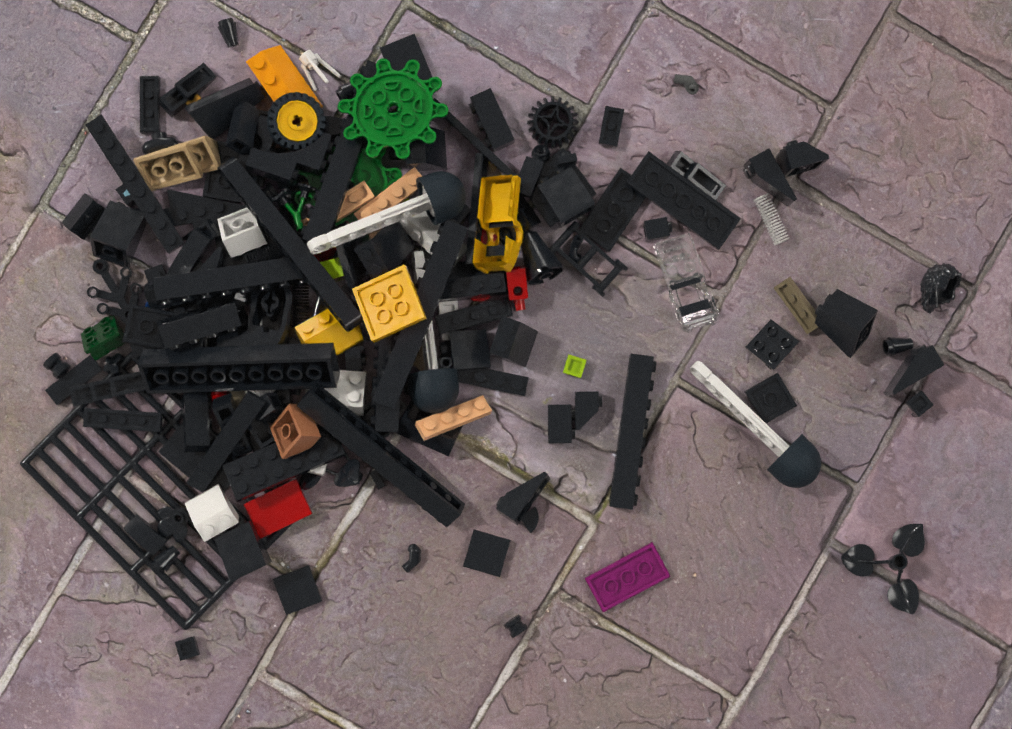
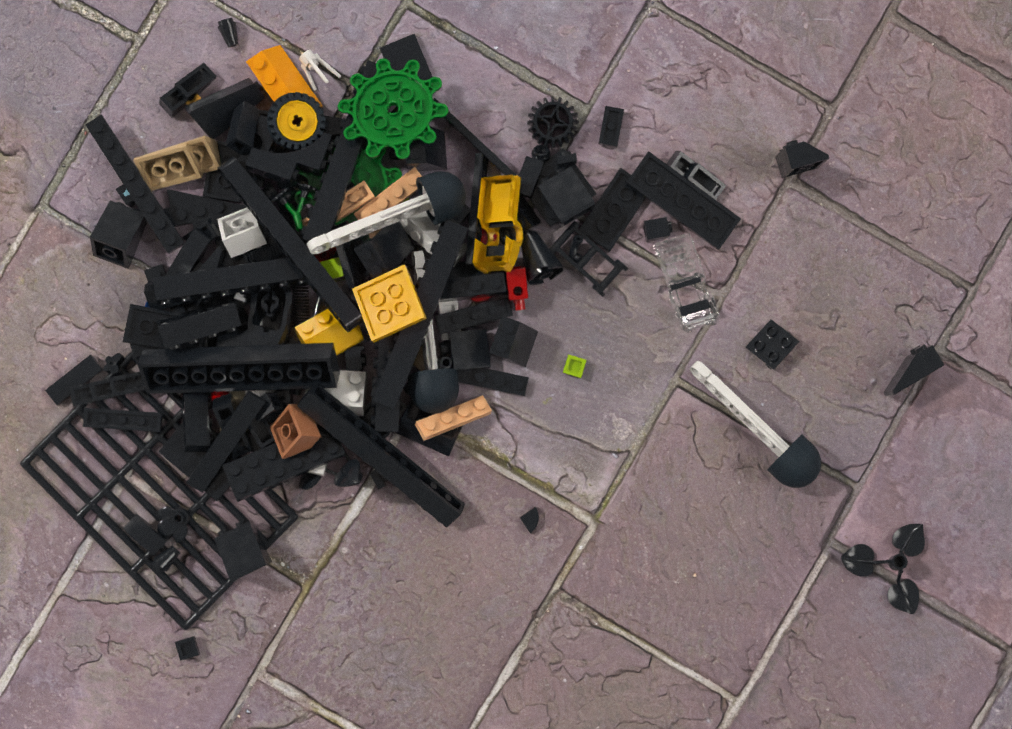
(56, 365): black wheel -> none
(83, 216): black panel -> none
(102, 337): dark green bracket -> none
(116, 294): black plant -> none
(149, 104): black tile -> none
(158, 142): black piece -> none
(212, 512): white slope -> none
(278, 508): red tile -> none
(297, 590): black tile -> none
(345, 91): black cone -> none
(414, 557): black arm -> none
(486, 553): black tile -> none
(491, 120): black brick -> none
(515, 626): black wheel -> none
(520, 499): black slope -> none
(560, 424): black brick -> none
(586, 406): black slope -> none
(627, 577): magenta tile -> none
(631, 430): black brick -> none
(688, 82): dark grey arm -> none
(767, 175): black slope -> none
(768, 223): white piece -> none
(770, 398): black tile -> none
(797, 304): dark tan plate -> none
(845, 321): black slope -> none
(894, 346): black cone -> none
(919, 403): black panel -> none
(939, 286): black piece -> none

